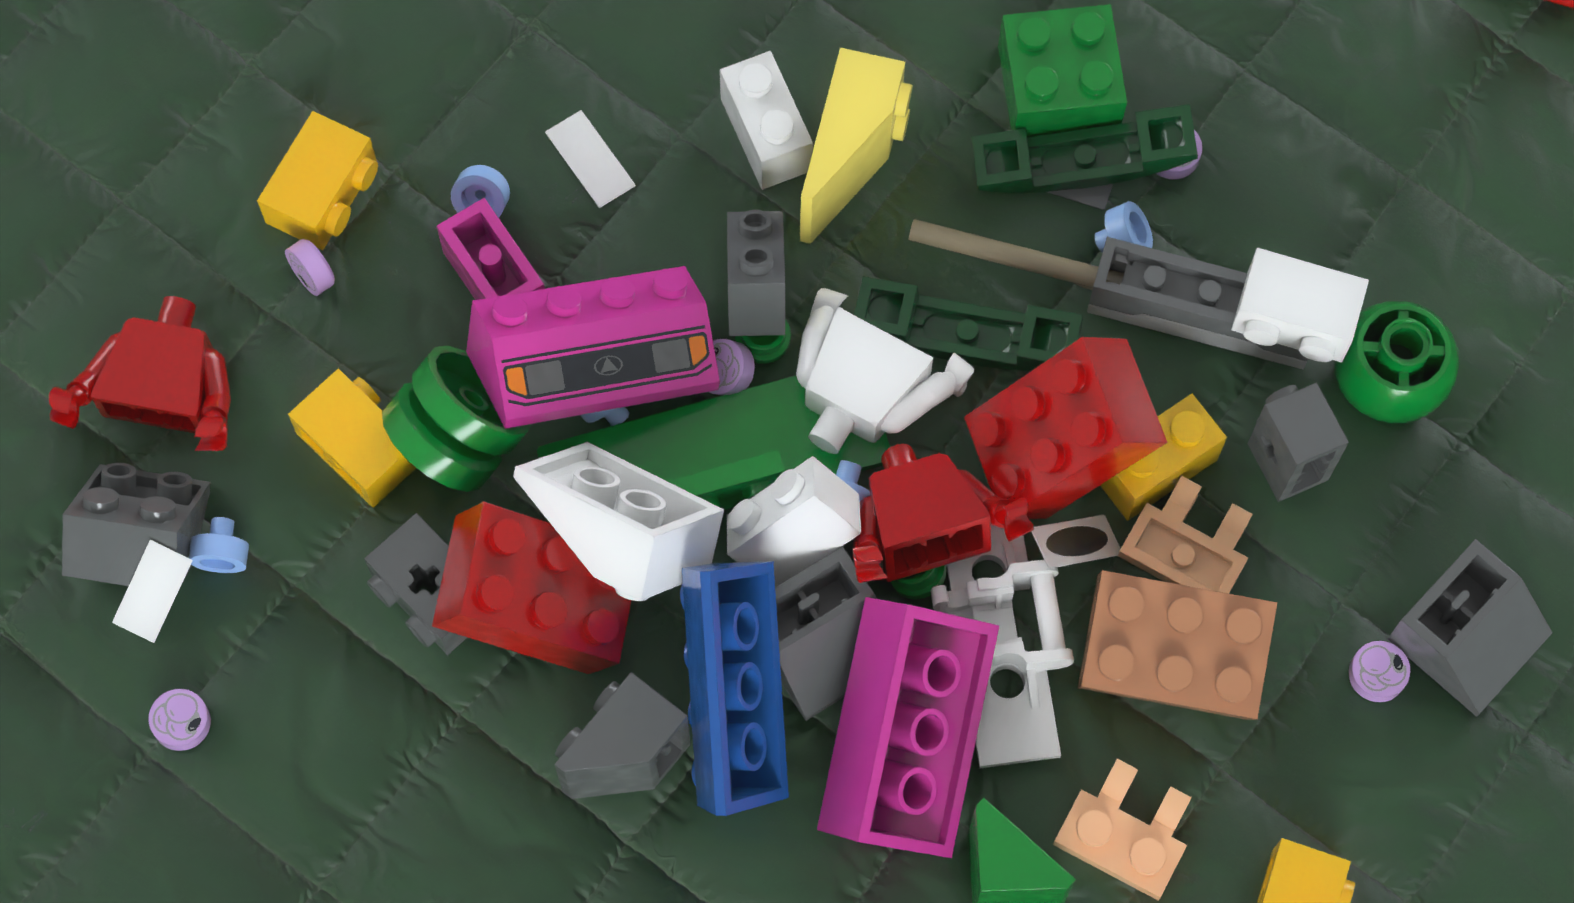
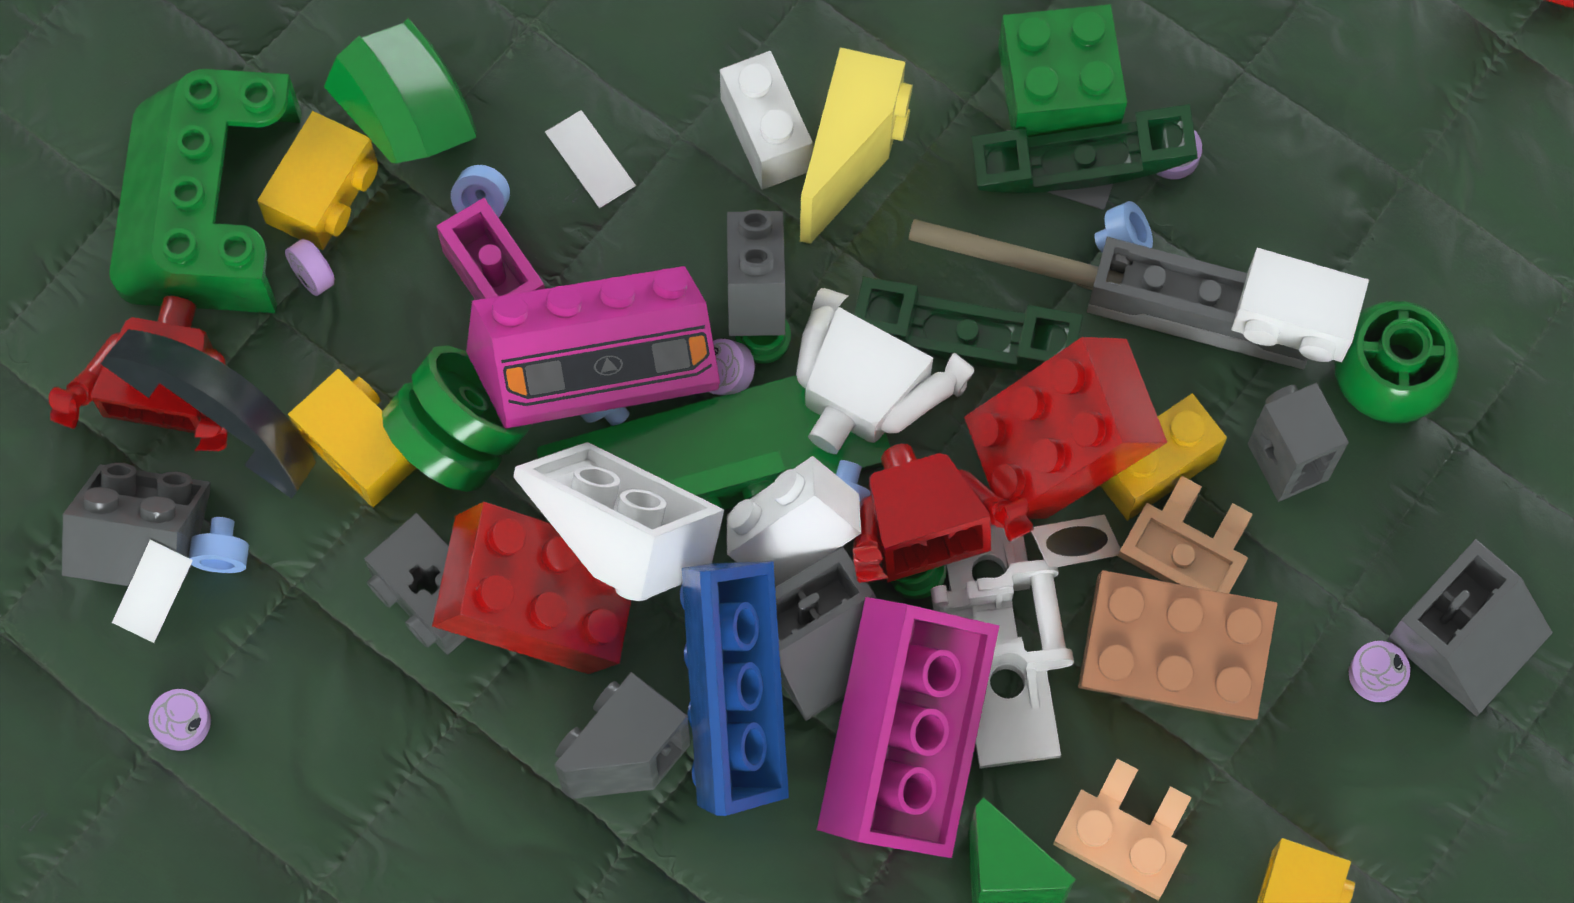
(172, 187): none -> green windscreen
(221, 395): none -> black slope
(401, 94): none -> green slope

